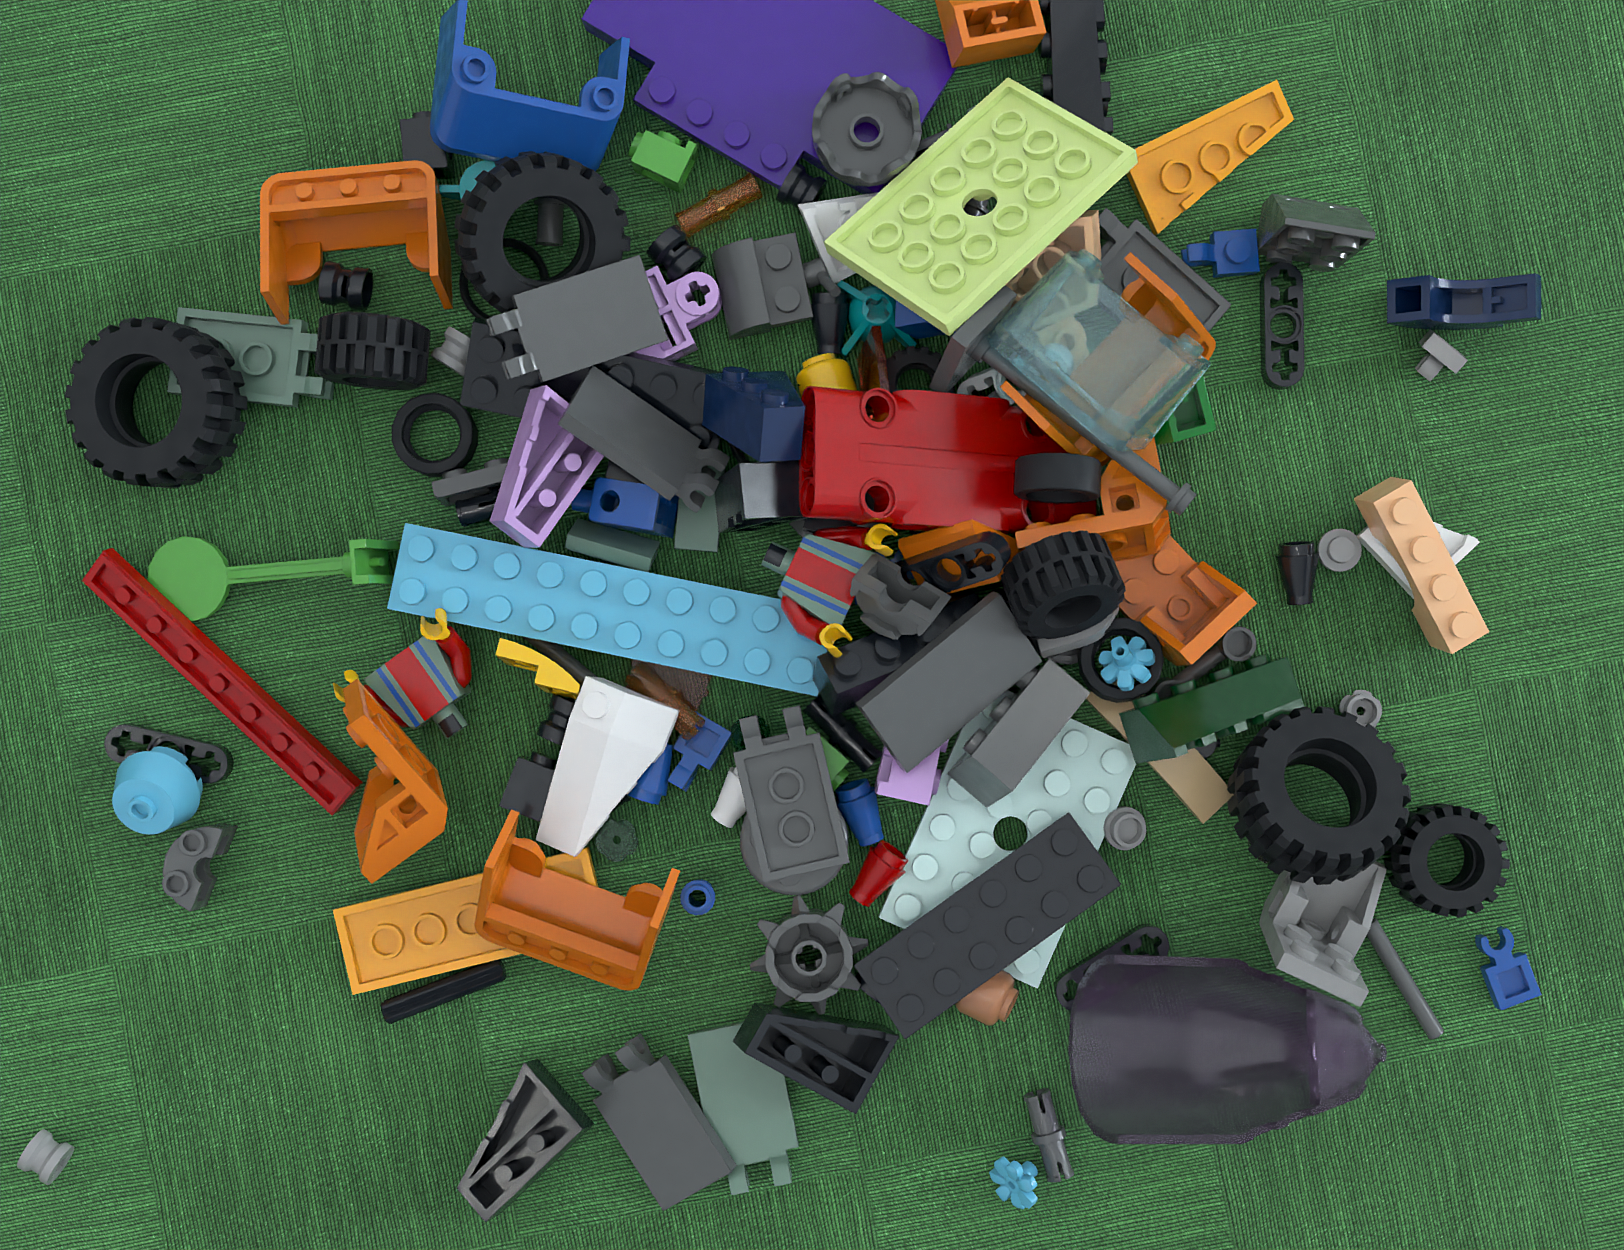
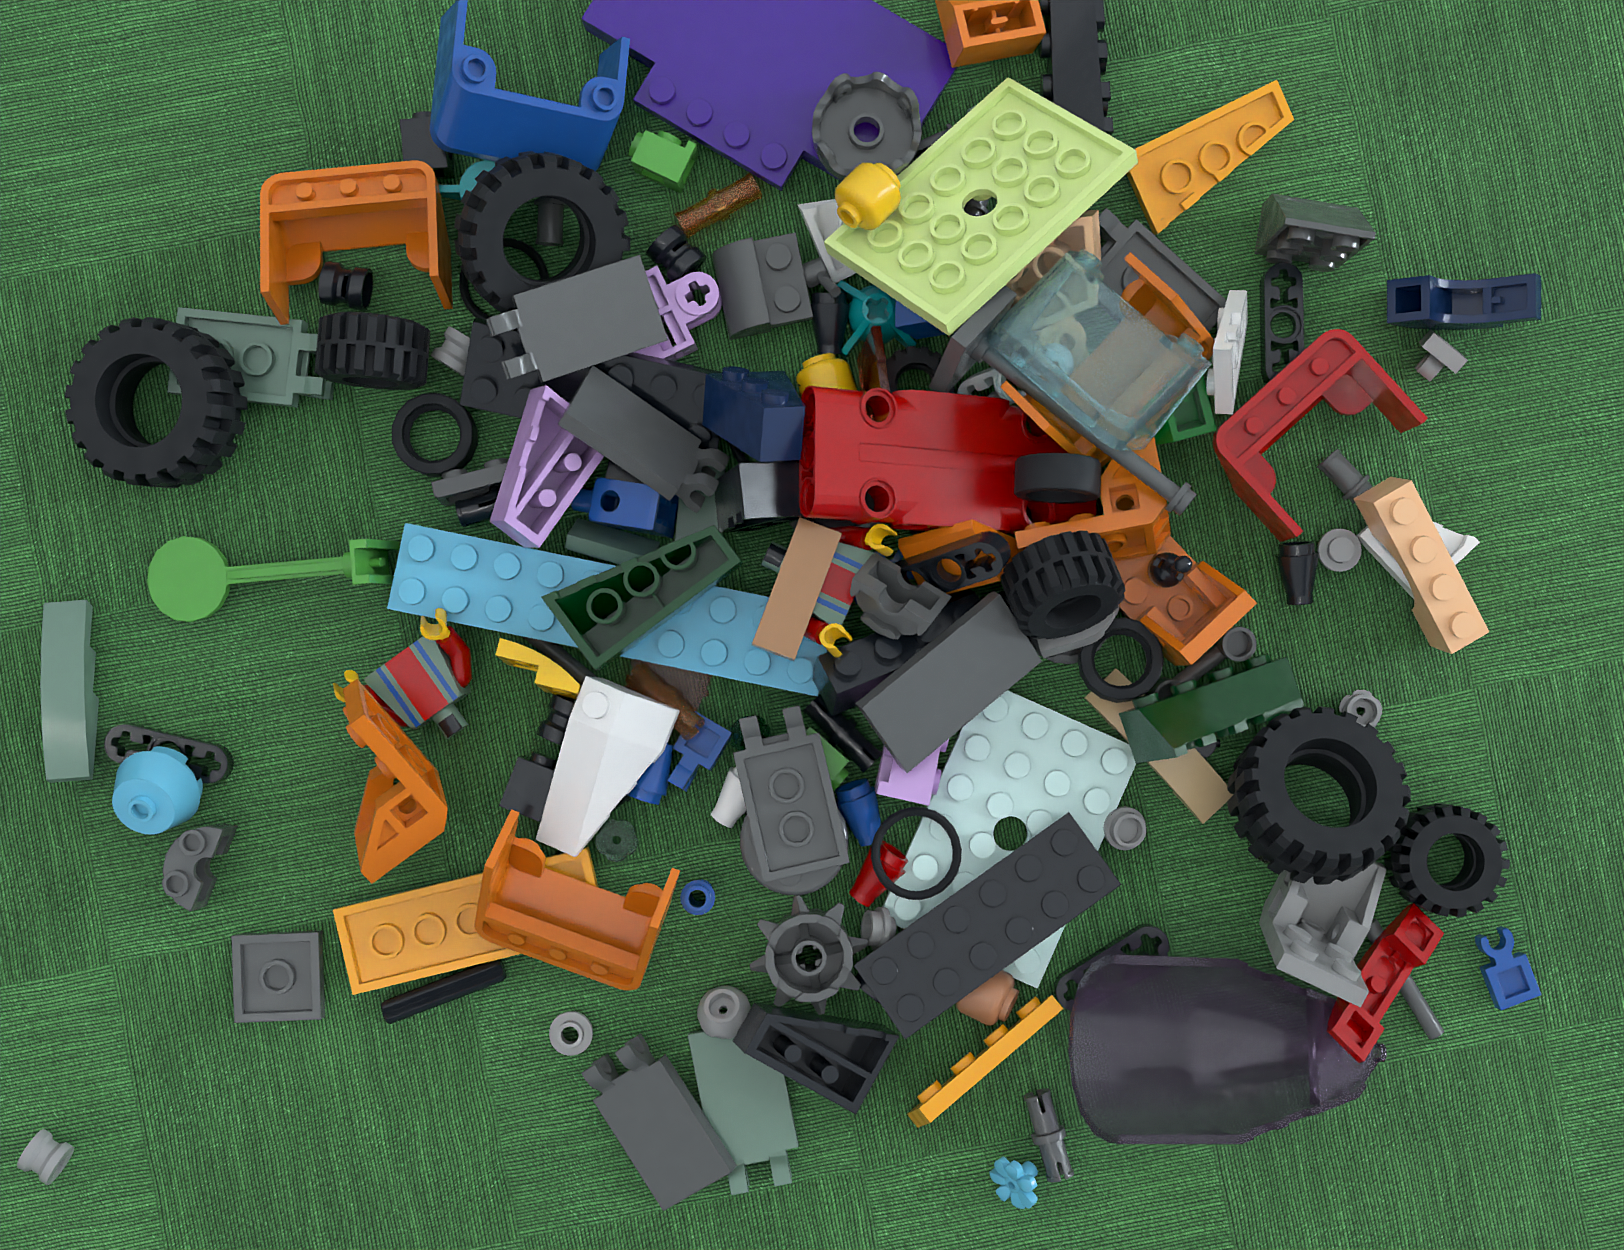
(66, 691): none -> sand green slope
(221, 681): red tile -> none
(278, 976): none -> dark grey tile
(527, 1137): black wedge -> none
(577, 1021): none -> light grey plate
(632, 600): none -> dark green wedge
(726, 1024): none -> light grey plate
(796, 589): none -> medium nougat tile
(800, 187): black wheel -> none
(868, 196): none -> yellow head
(877, 927): none -> light grey plate
(956, 855): none -> black tyre
(972, 1069): none -> light orange wing
(1018, 733): dark grey wedge -> none
(1126, 662): medium azure plant -> none
(1171, 565): none -> black hinge
(1228, 352): none -> white wing
(1229, 253): blue plate -> none
(1328, 370): none -> red windscreen
(1344, 475): none -> dark grey pin
(1384, 968): none -> red slope

